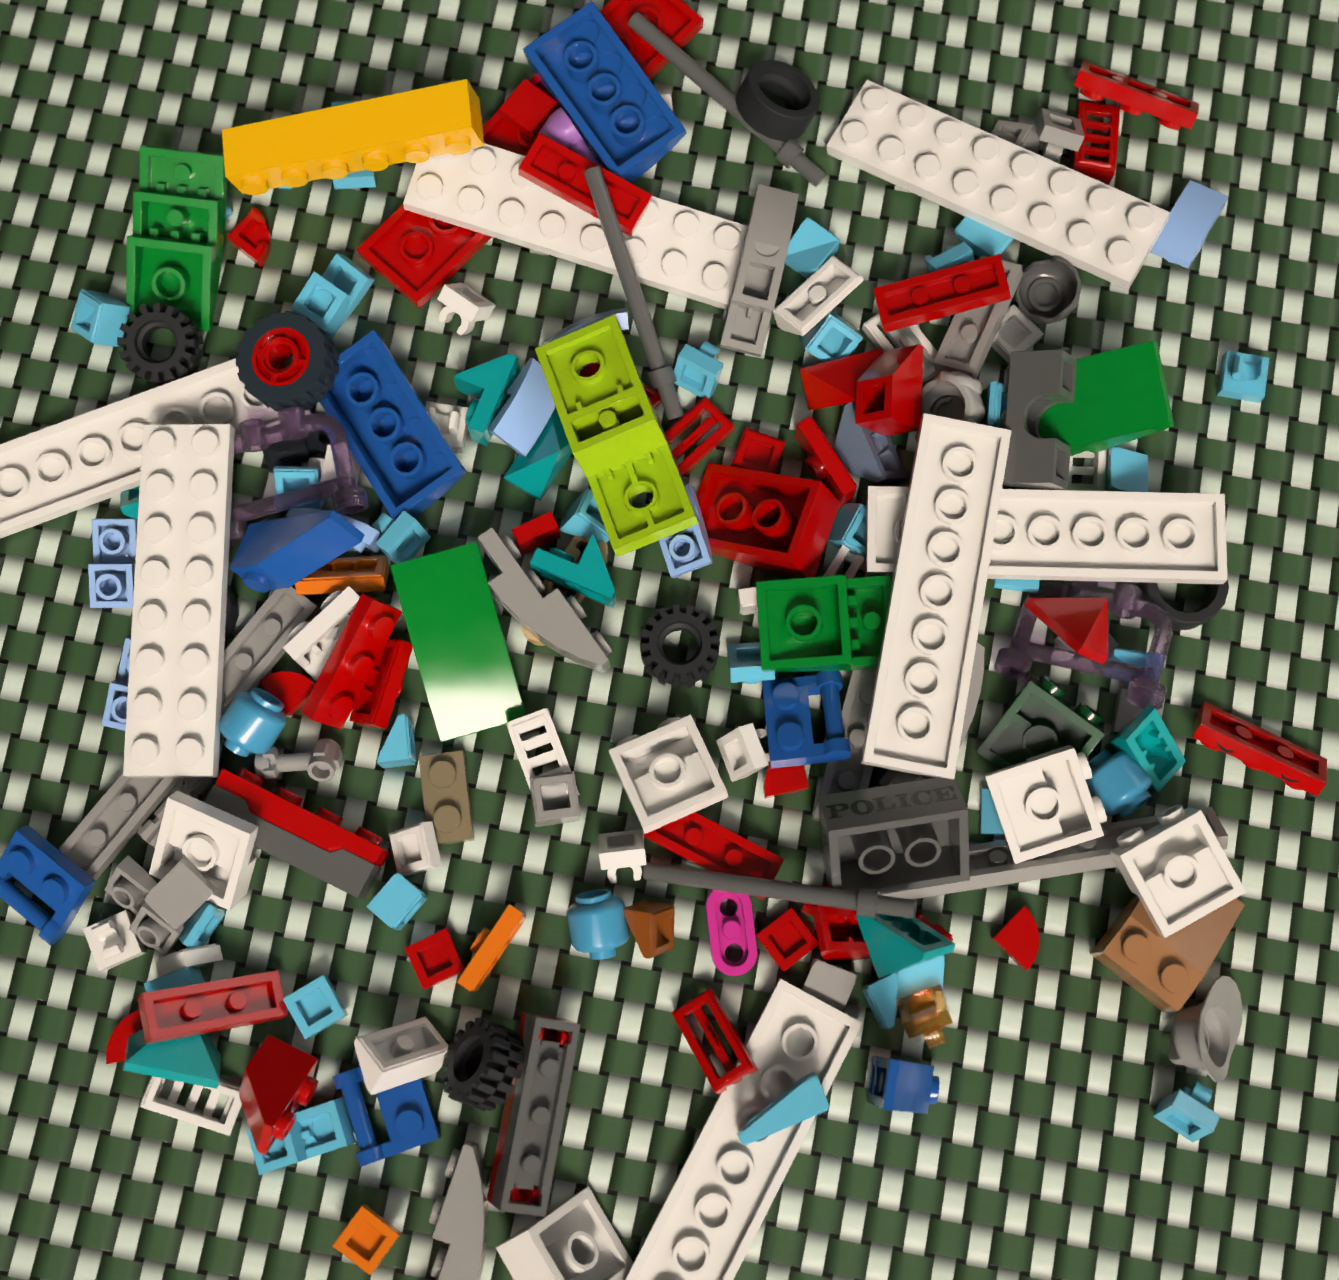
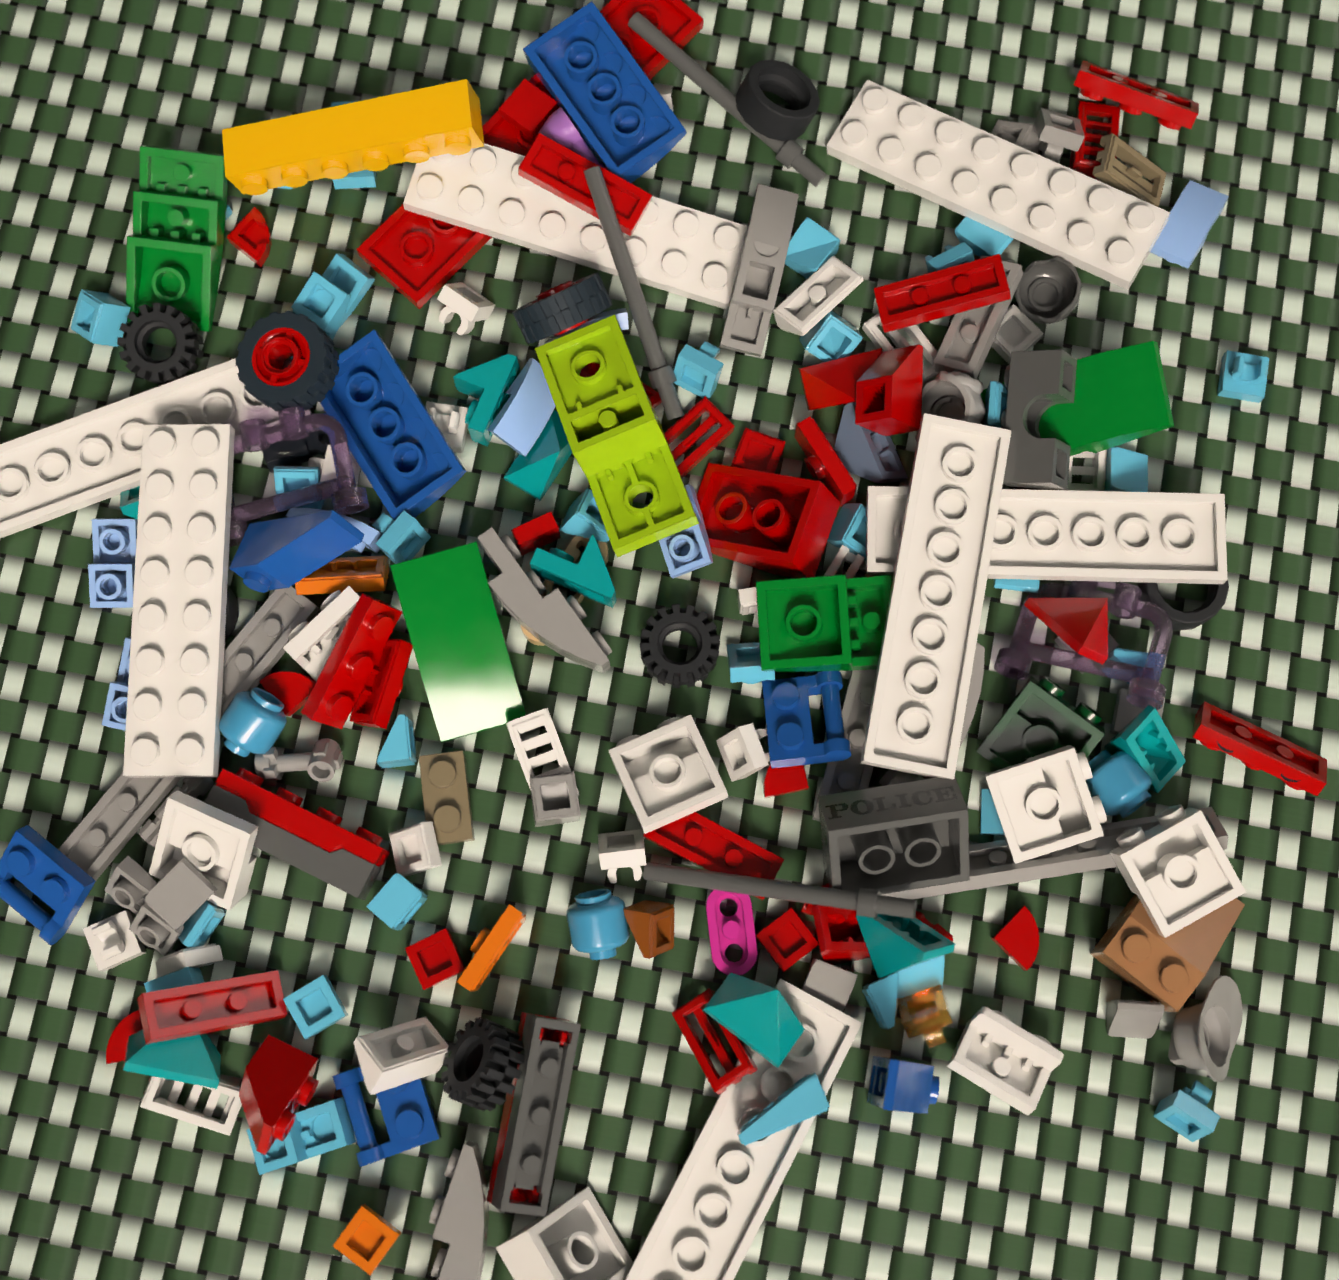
(562, 308): none -> black wheel
(756, 1016): none -> teal slope
(1005, 1059): none -> white bracket
(1129, 179): none -> dark tan tile
(1133, 1018): none -> light grey slope

